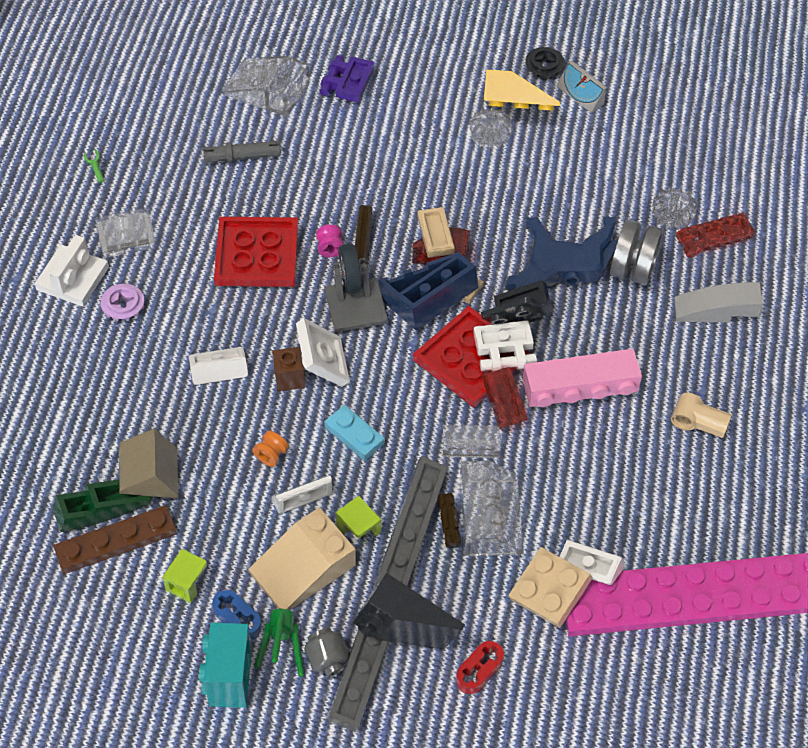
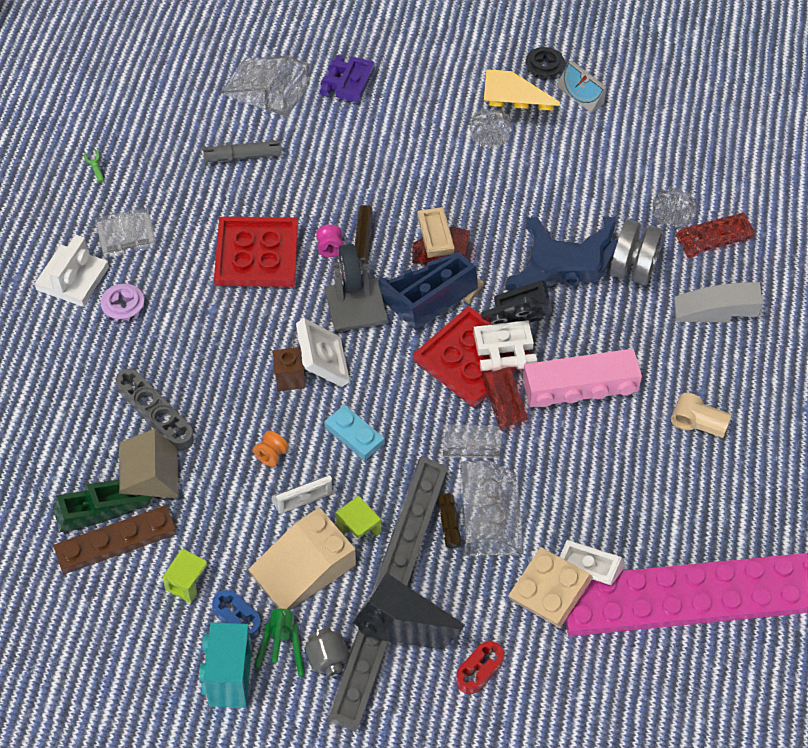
(157, 407): none -> dark grey beam
(218, 365): white slope -> none

